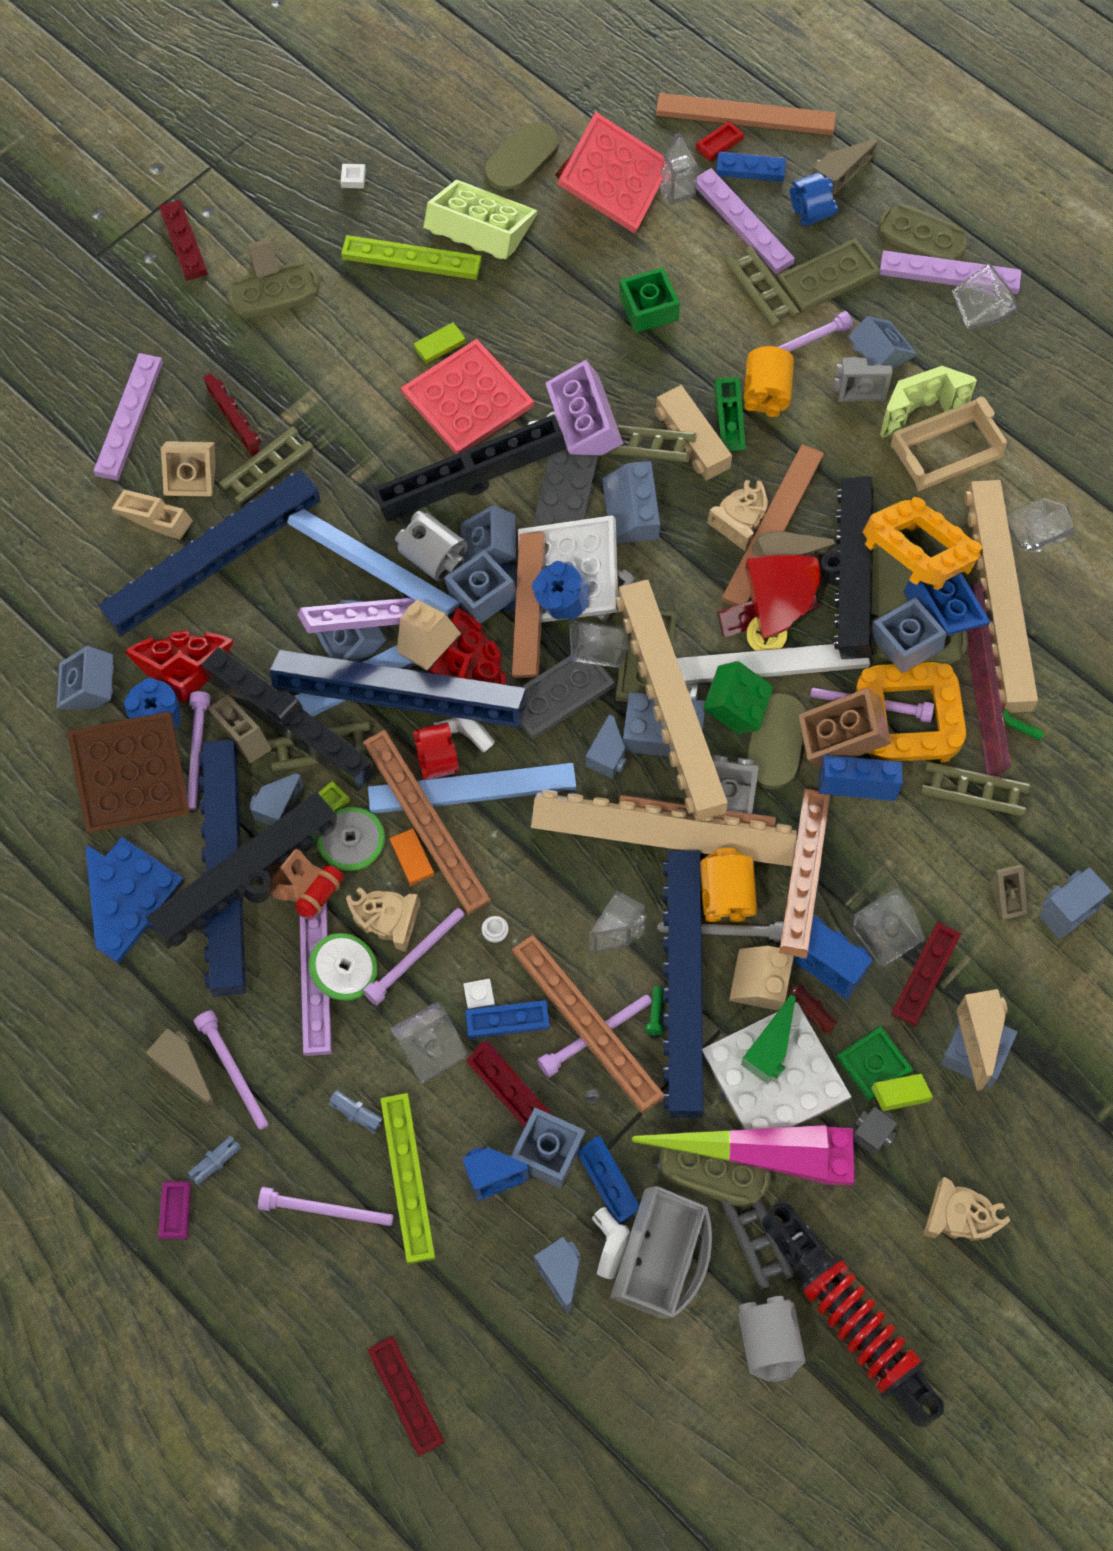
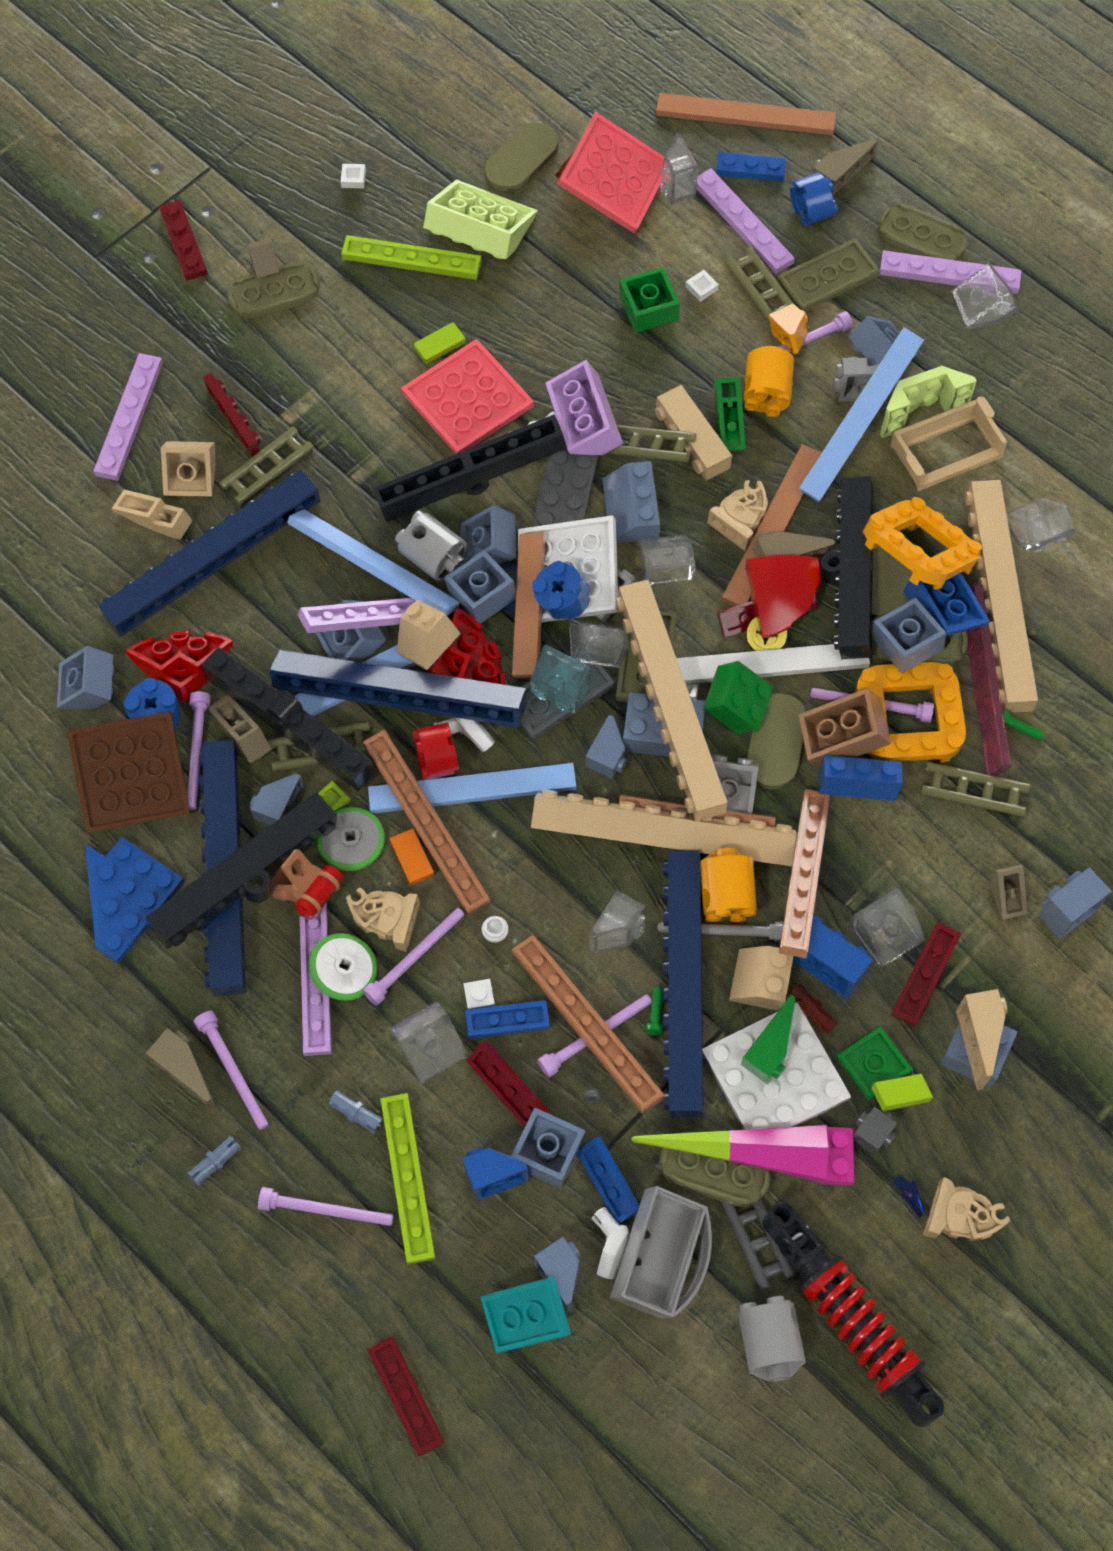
(175, 1210): magenta tile -> none
(525, 1315): none -> teal tile
(560, 679): none -> clear light blue slope
(667, 559): none -> clear slope
(702, 285): none -> white plate
(719, 141): red tile -> none
(789, 327): none -> light orange slope
(861, 414): none -> light blue tile
(910, 1194): none -> clear blue bar

